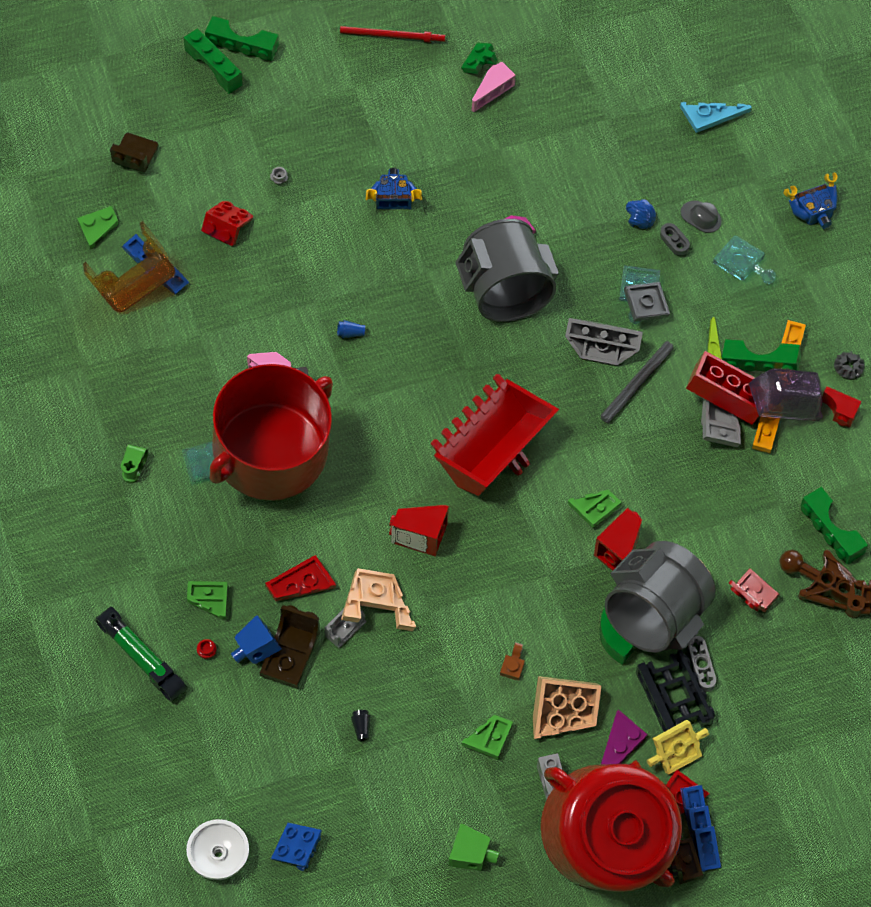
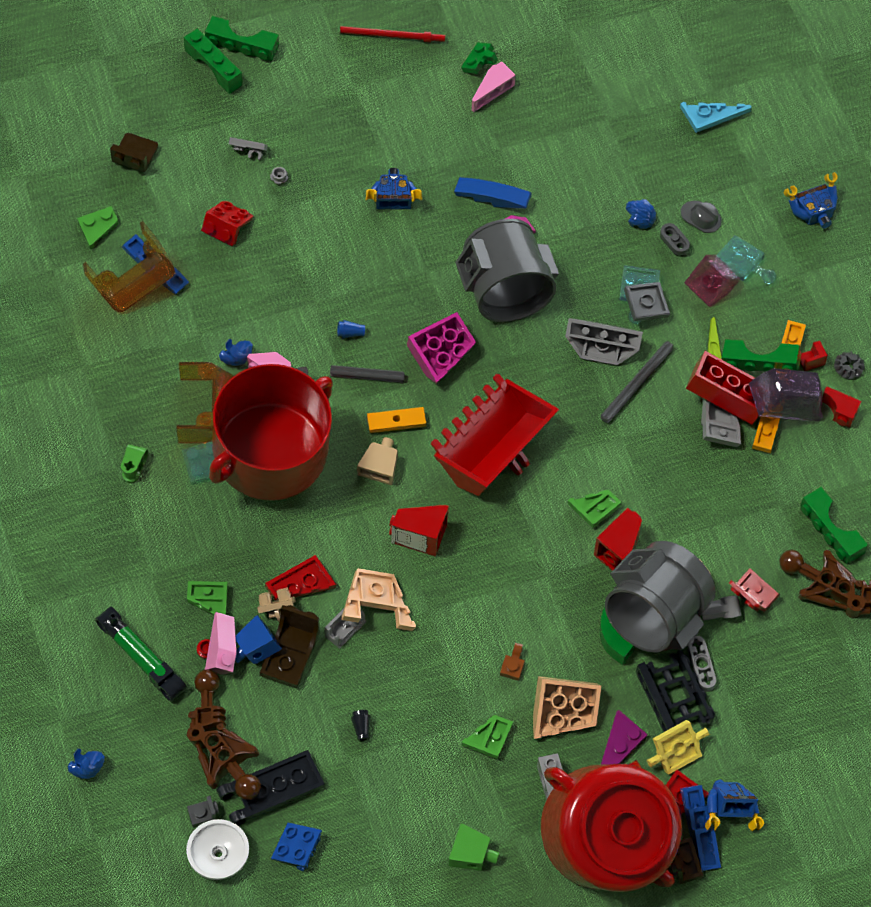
(86, 765): none -> blue hair
(202, 812): none -> dark grey bracket
(203, 430): none -> clear orange windscreen
(209, 727): none -> reddish brown piece
(222, 645): none -> bright pink slope
(236, 354): none -> blue hair
(239, 144): none -> light grey plate
(267, 604): none -> tan hips
(279, 785): none -> black hinge
(367, 373): none -> dark grey axle
(379, 462): none -> tan torso
(386, 420): none -> light orange tile
(440, 346): none -> dark pink wedge
(496, 193): none -> blue slope
(712, 280): none -> clear pink slope
(726, 607): none -> light grey piece
(732, 800): none -> blue torso
(814, 358): none -> red panel

